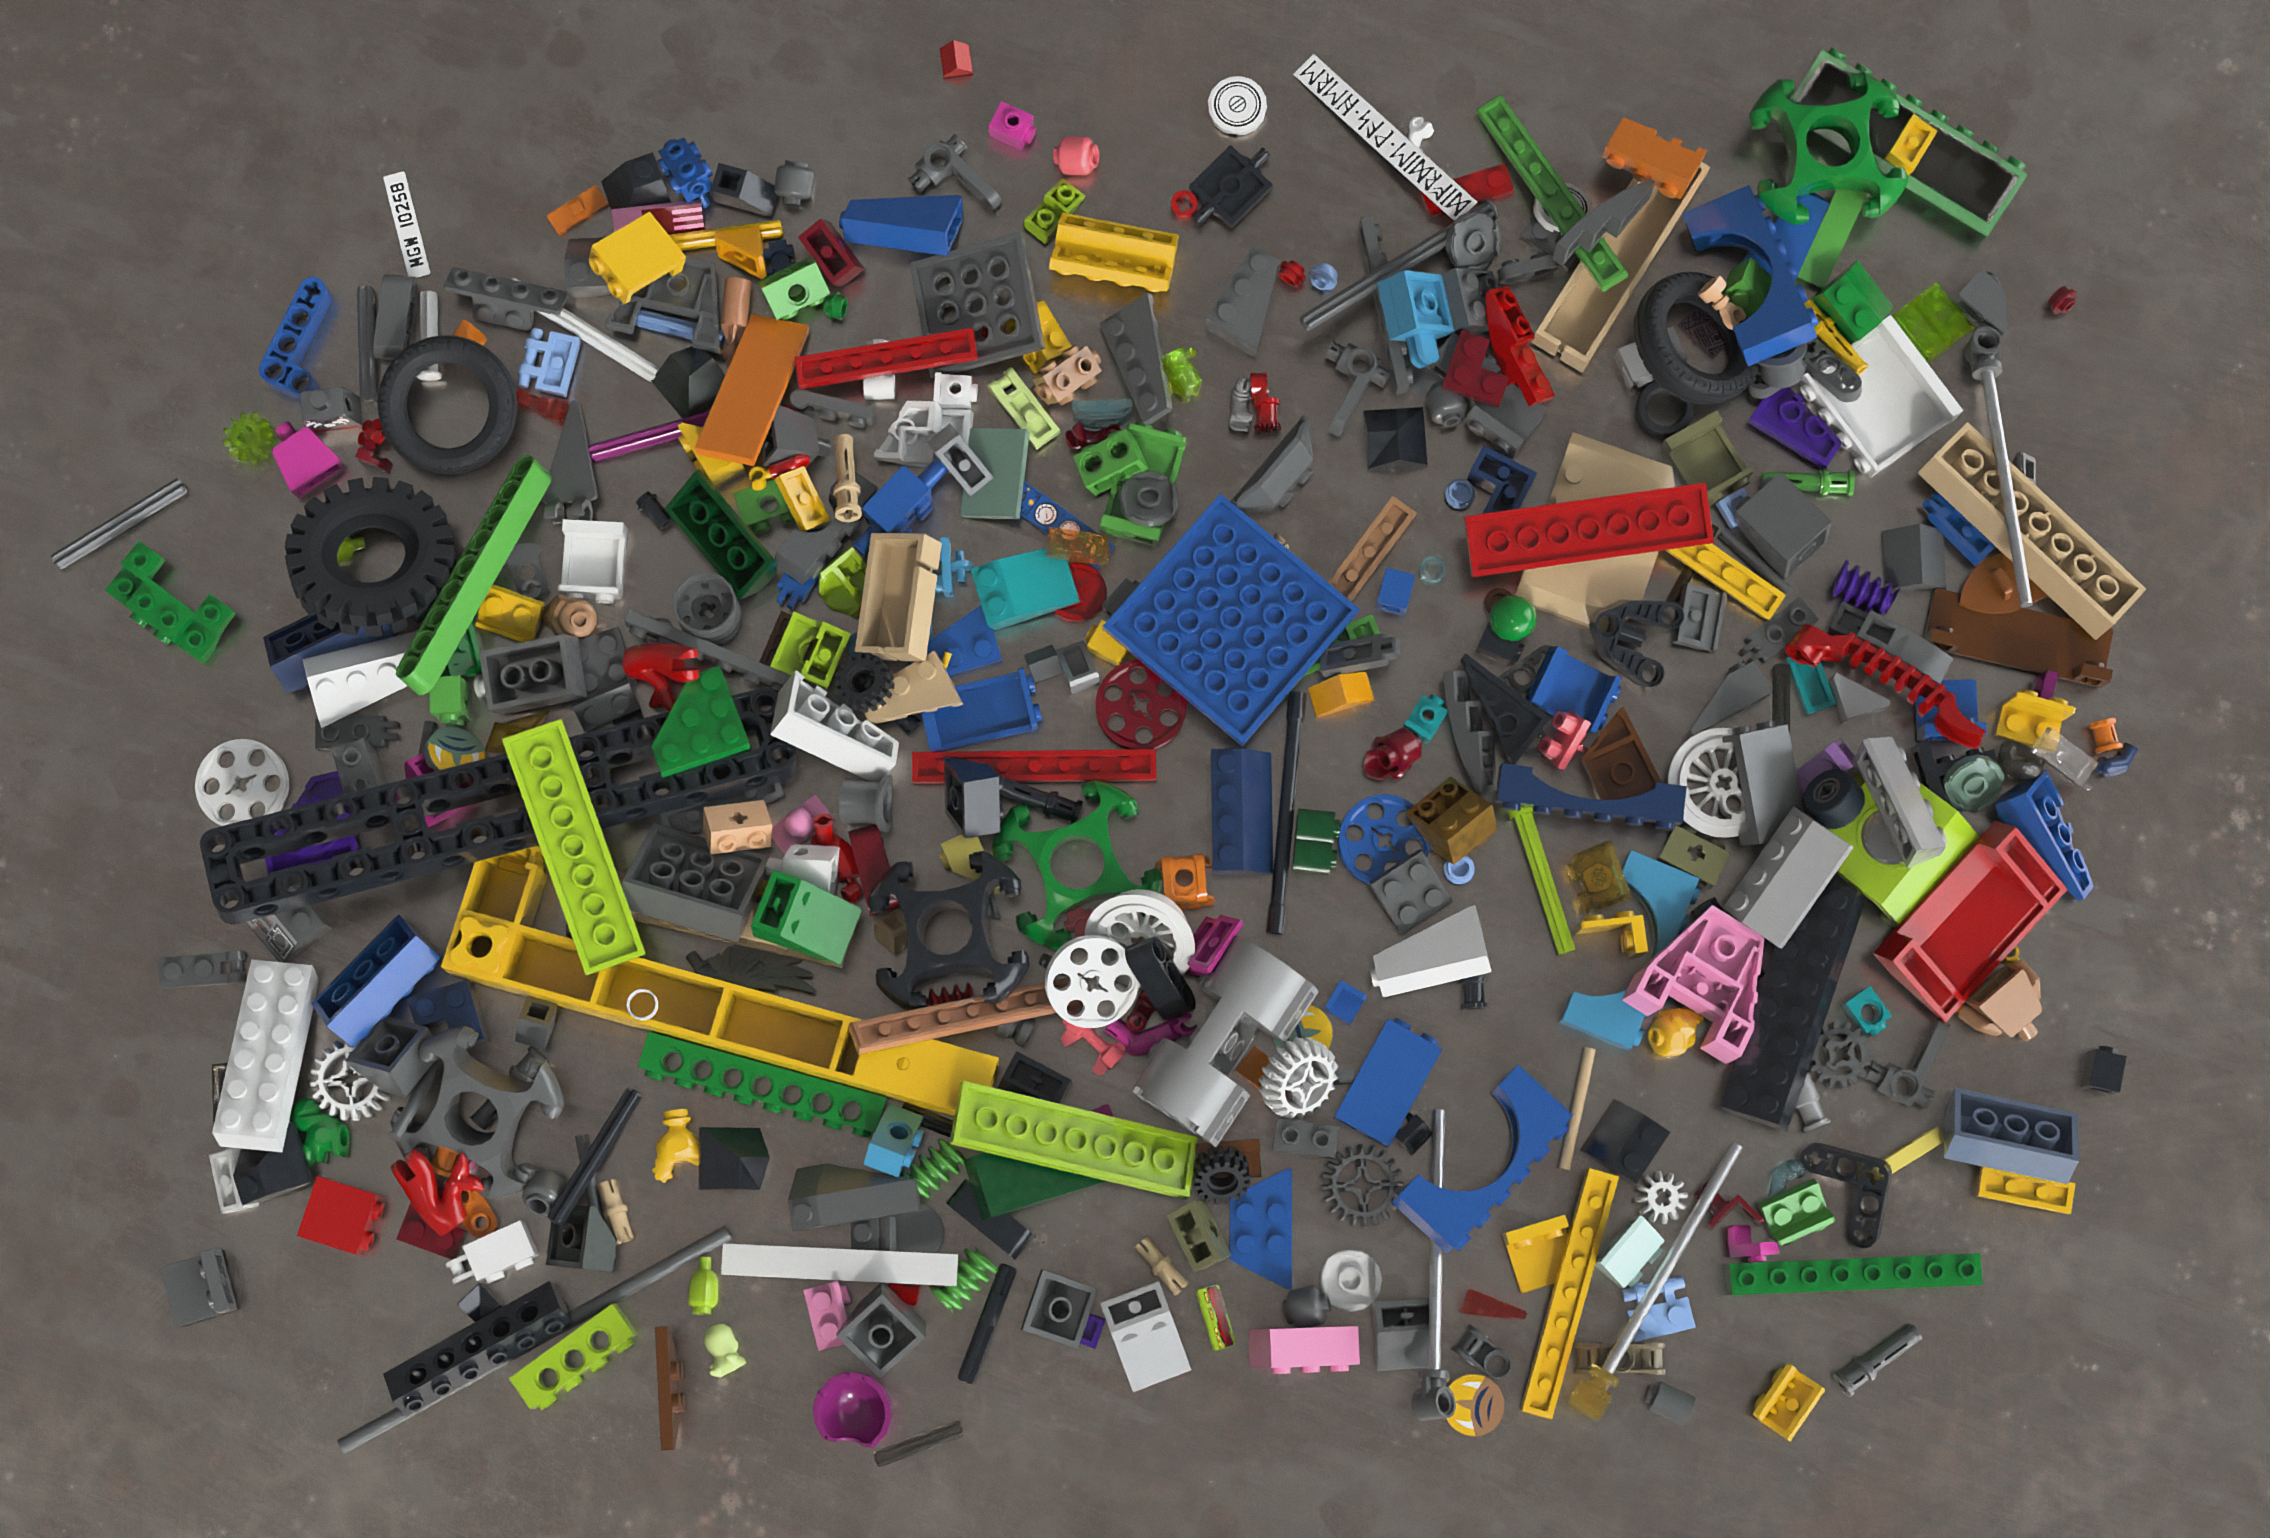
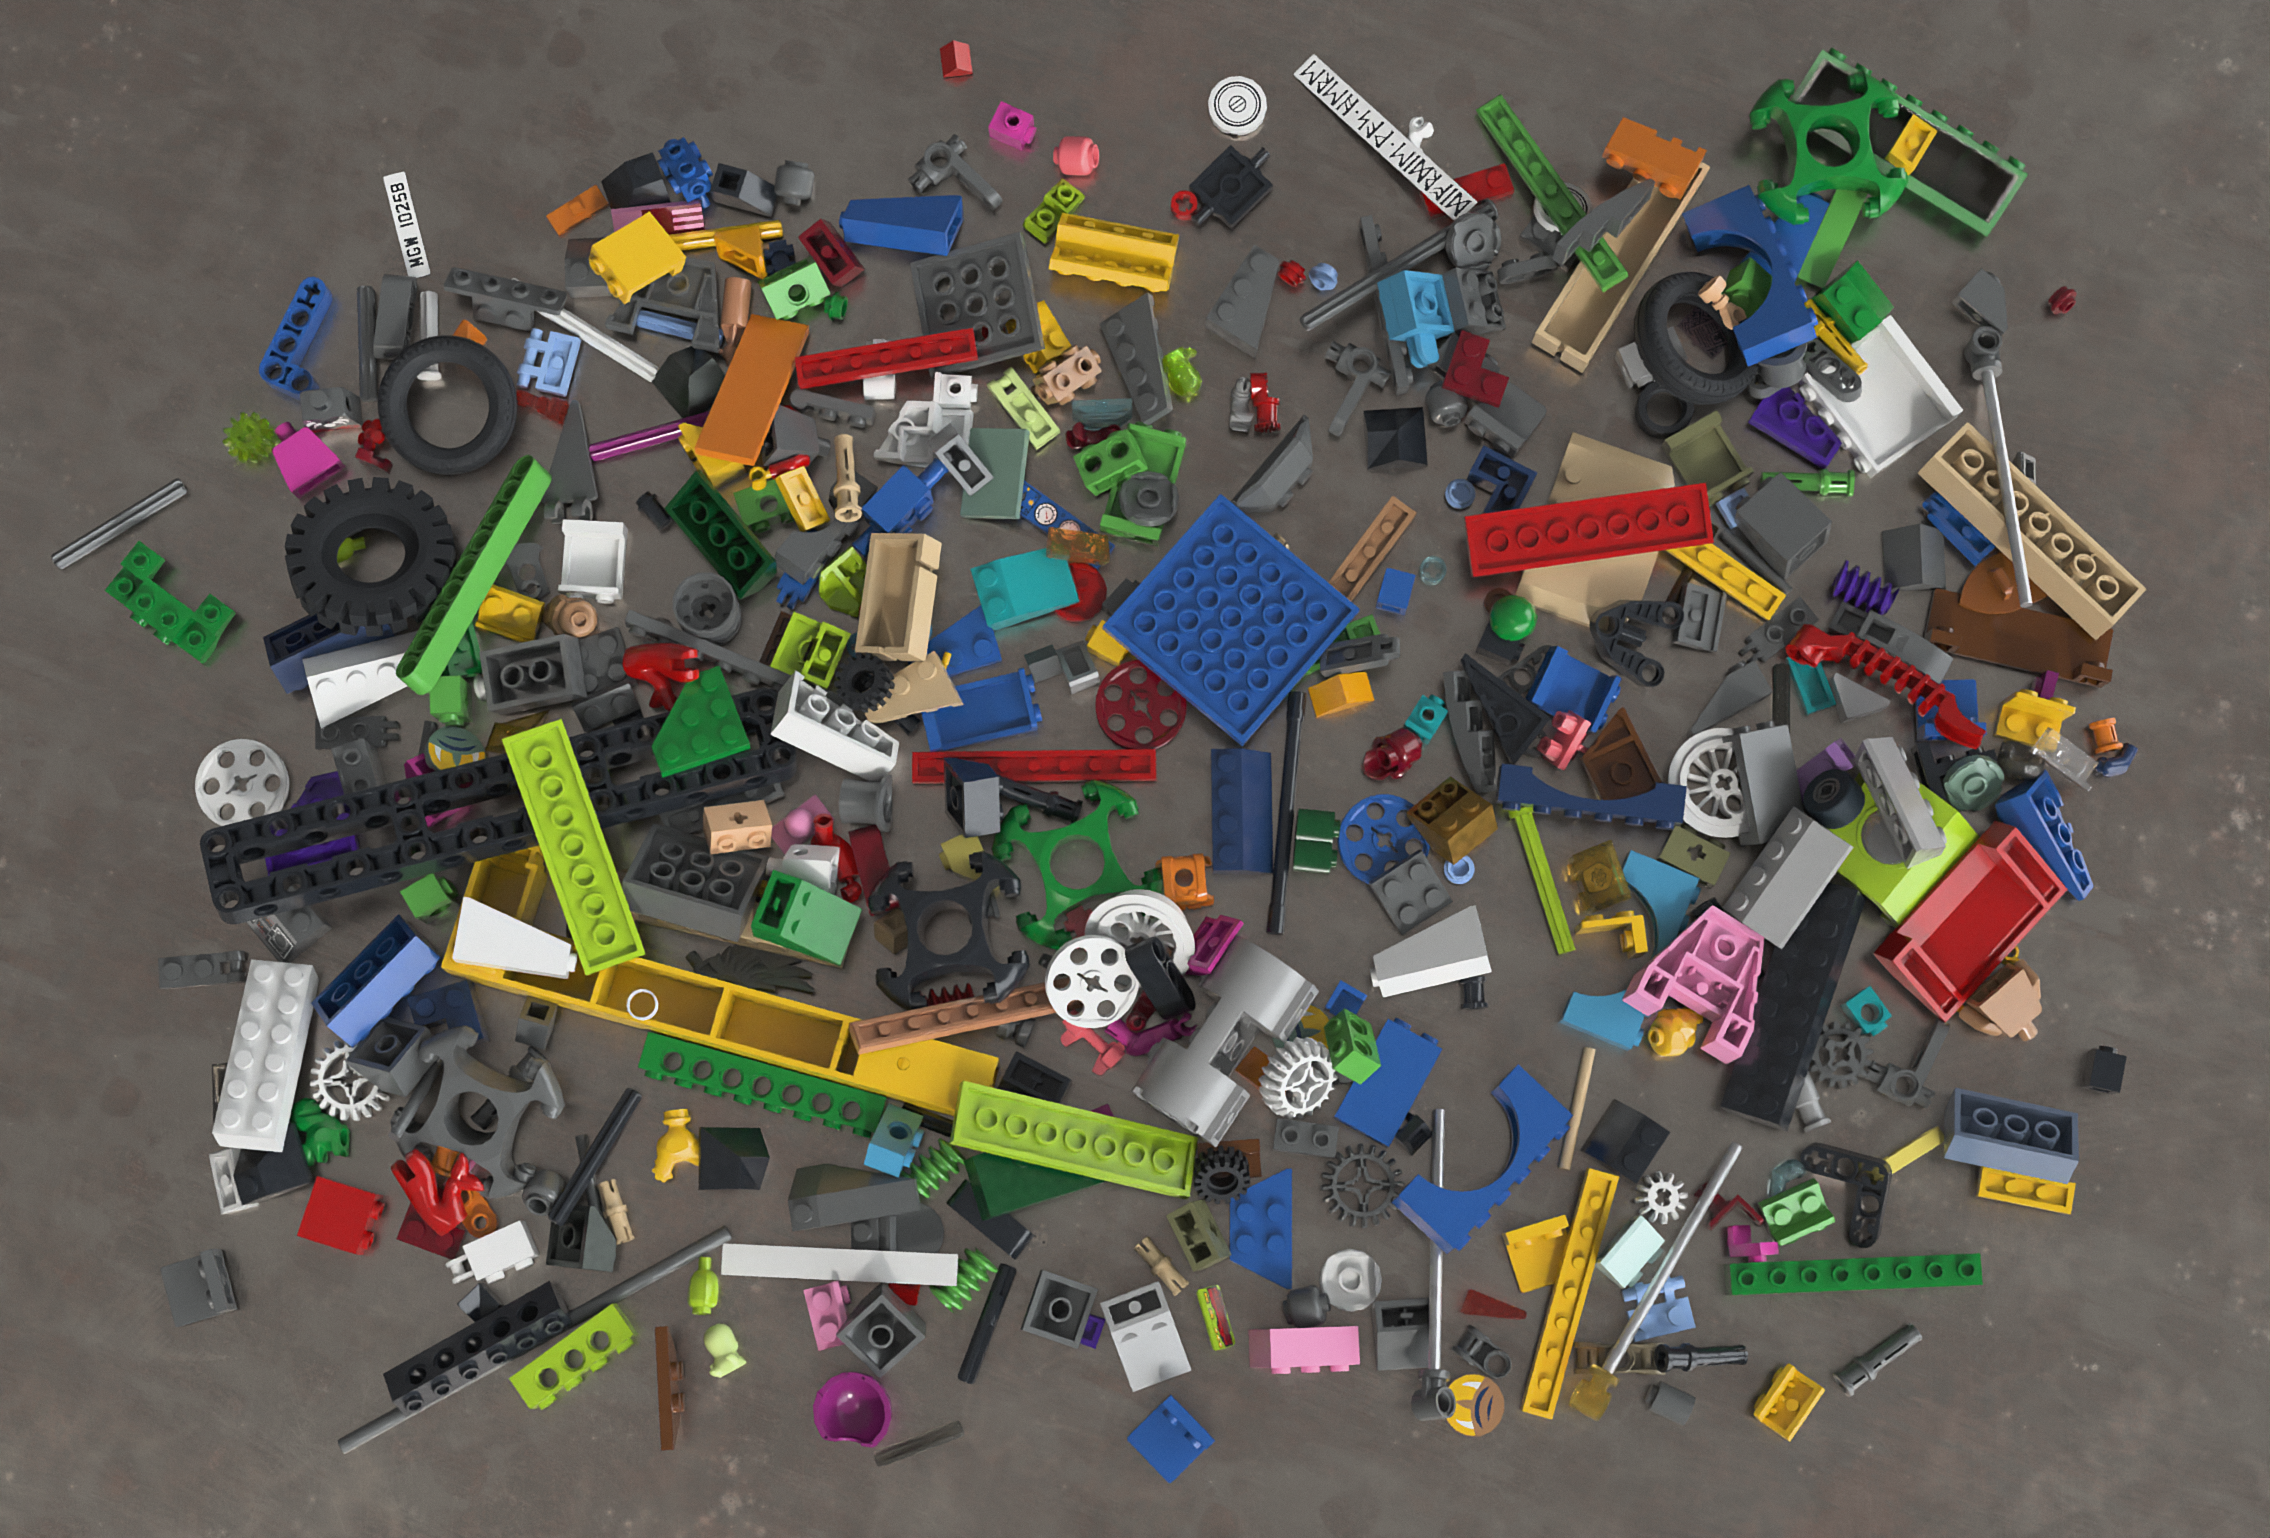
(431, 897): none -> bright green brick
(502, 942): none -> white slope
(960, 566): dark azure hips -> none
(1170, 1439): none -> blue bracket
(1352, 1046): none -> bright green brick
(1510, 338): red slope -> none
(1689, 1357): none -> black pin
(1933, 322): clear neon green slope -> none

